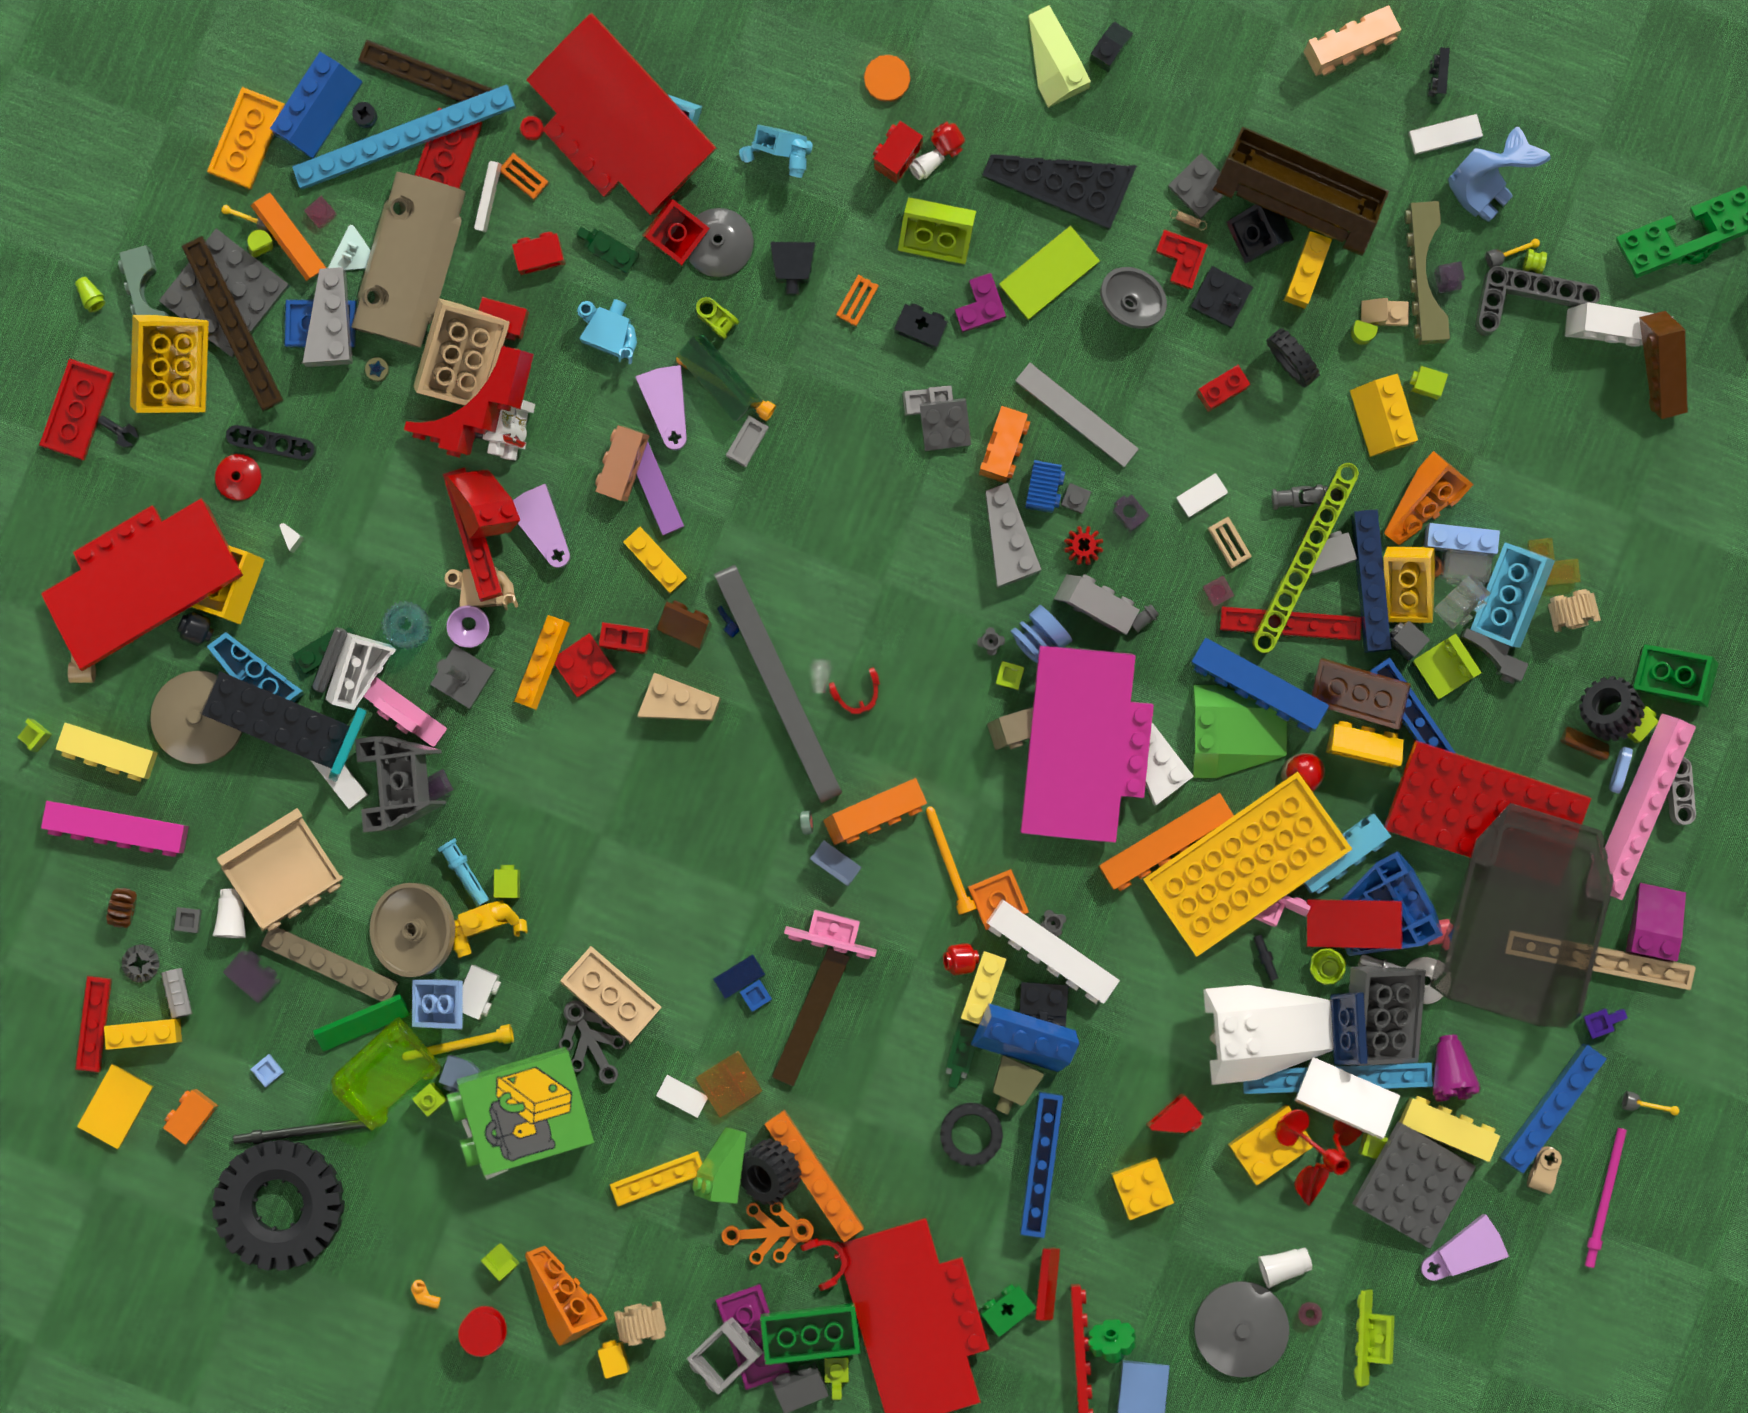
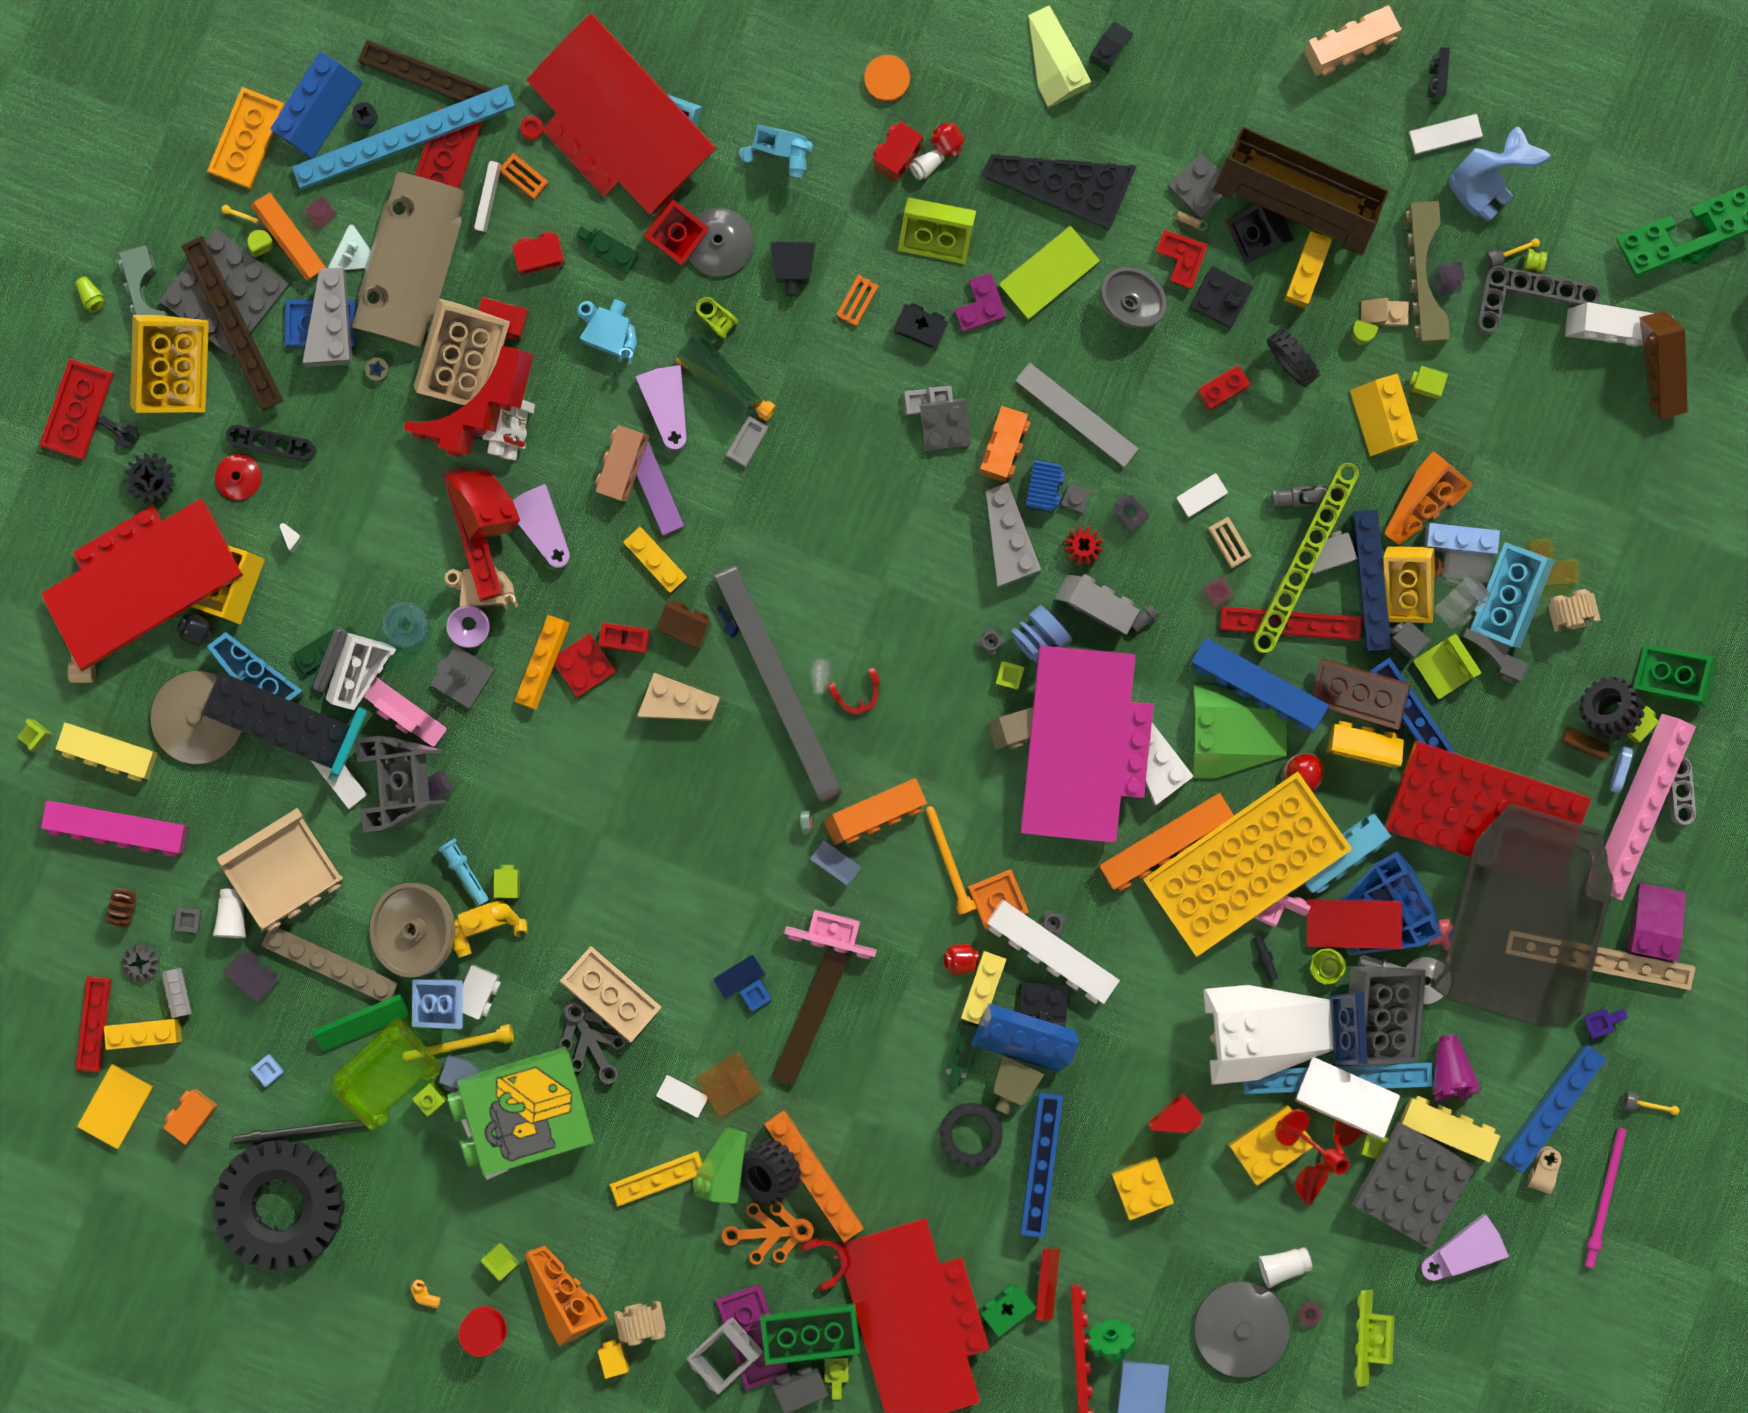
(140, 478): none -> black gear

